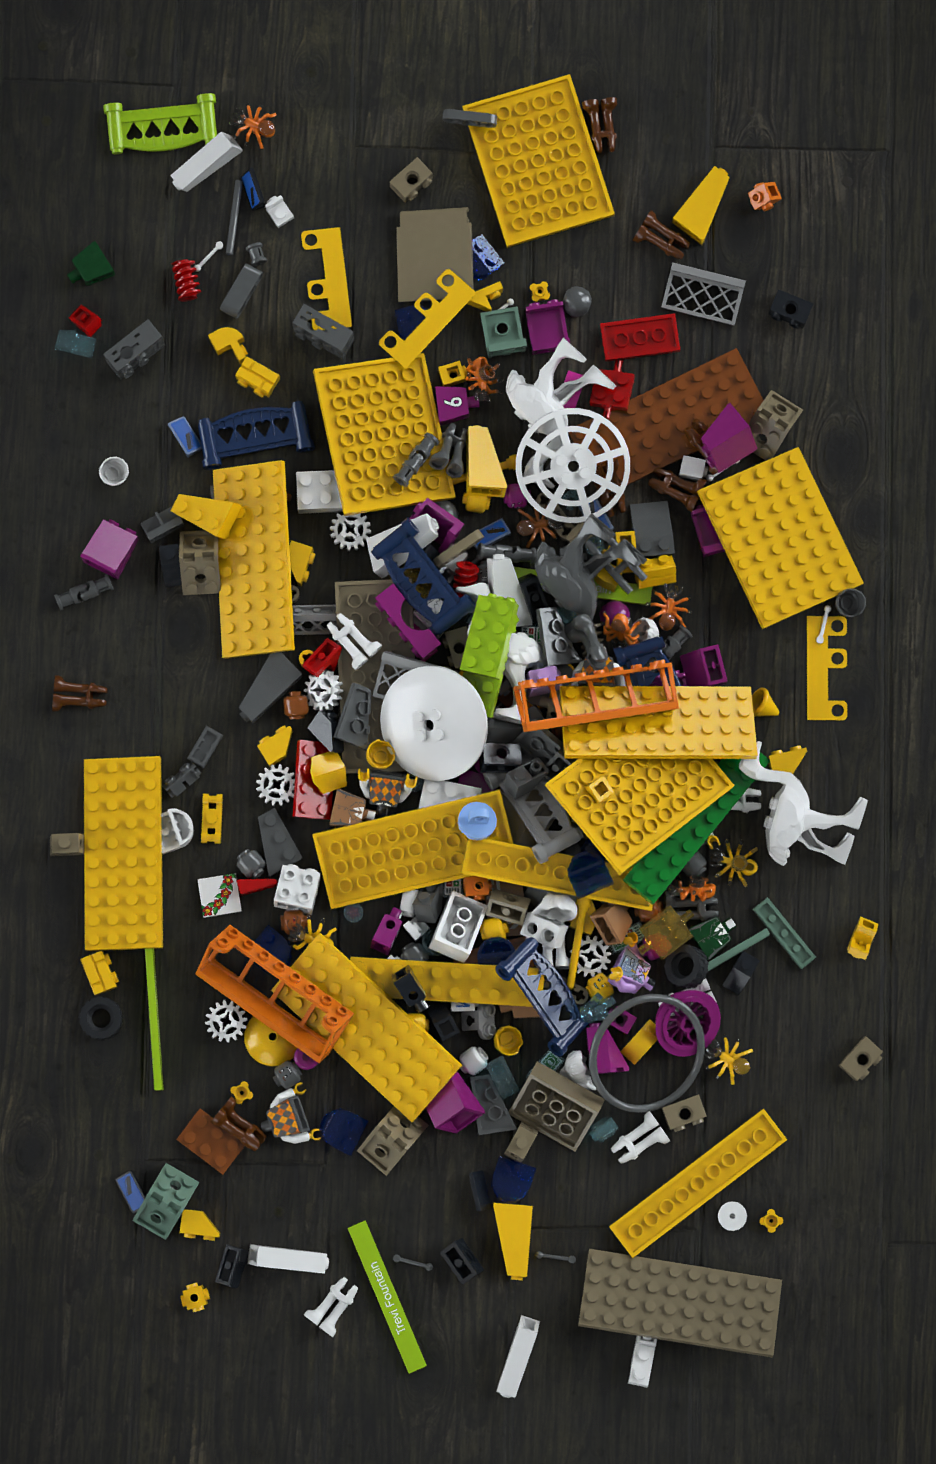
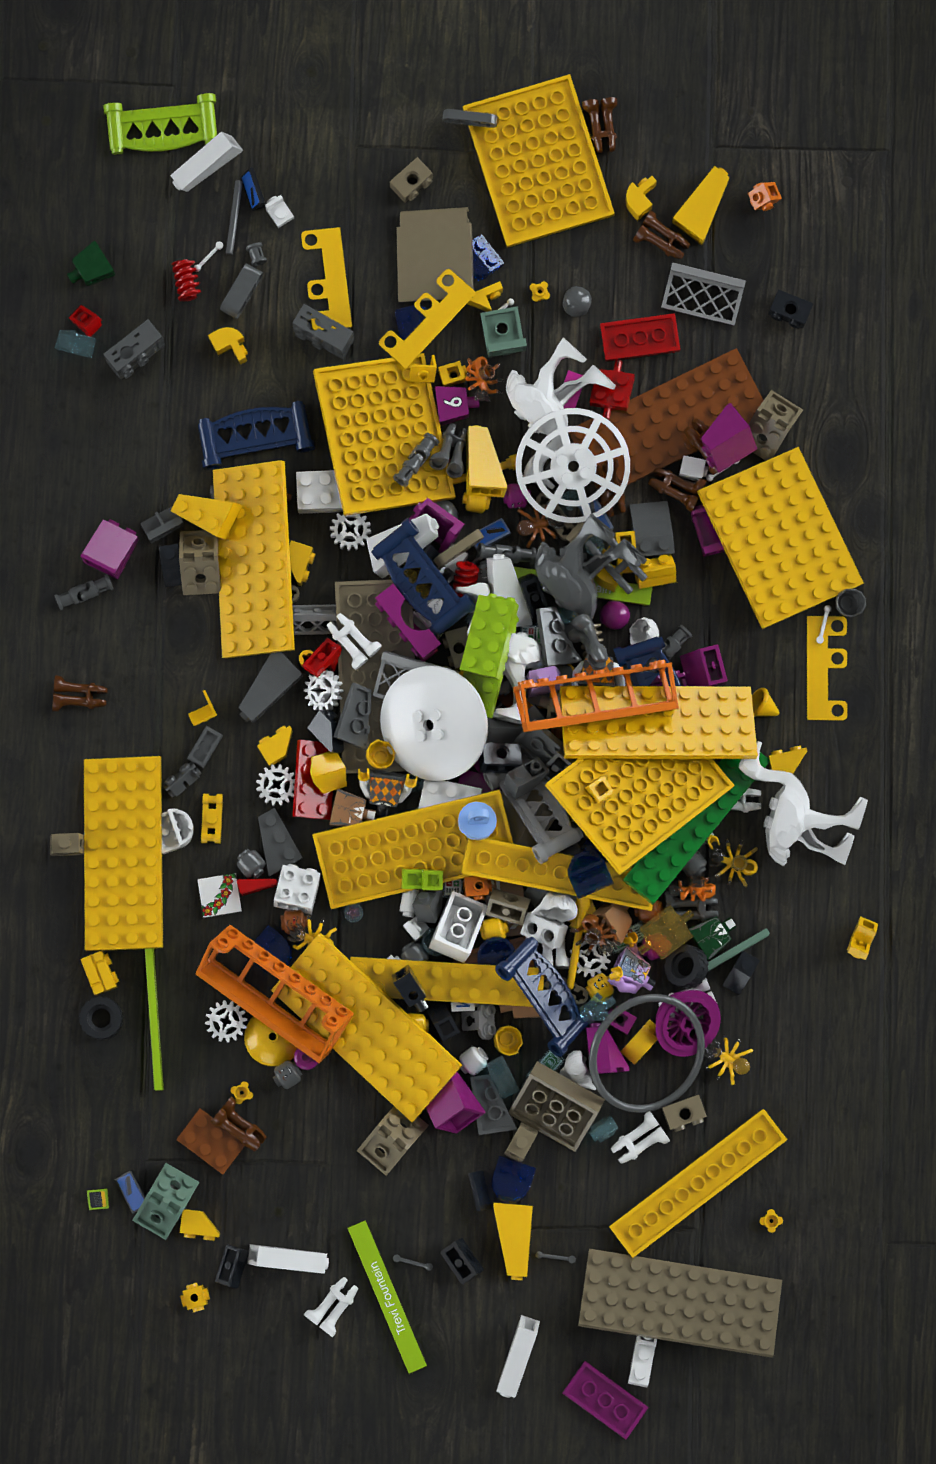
(98, 1199): none -> slope
(113, 471): white hair -> none
(185, 436): slope -> none
(204, 713): none -> yellow bracket
(257, 125): animal -> none
(257, 377): yellow brick -> none
(288, 1118): torso -> none
(296, 705): dark orange head -> none
(342, 1129): clear blue slope -> none
(384, 937): magenta torso -> none
(422, 879): none -> lime slope
(423, 373): none -> yellow bracket
(546, 326): magenta panel -> none
(595, 935): none -> animal
(605, 1400): none -> magenta tile
(620, 628): orange animal -> none
(636, 200): none -> yellow brick
(669, 611): animal -> none
(732, 1216): white piece -> none
(784, 933): sand green tile -> none
(850, 1064): dark tan brick -> none

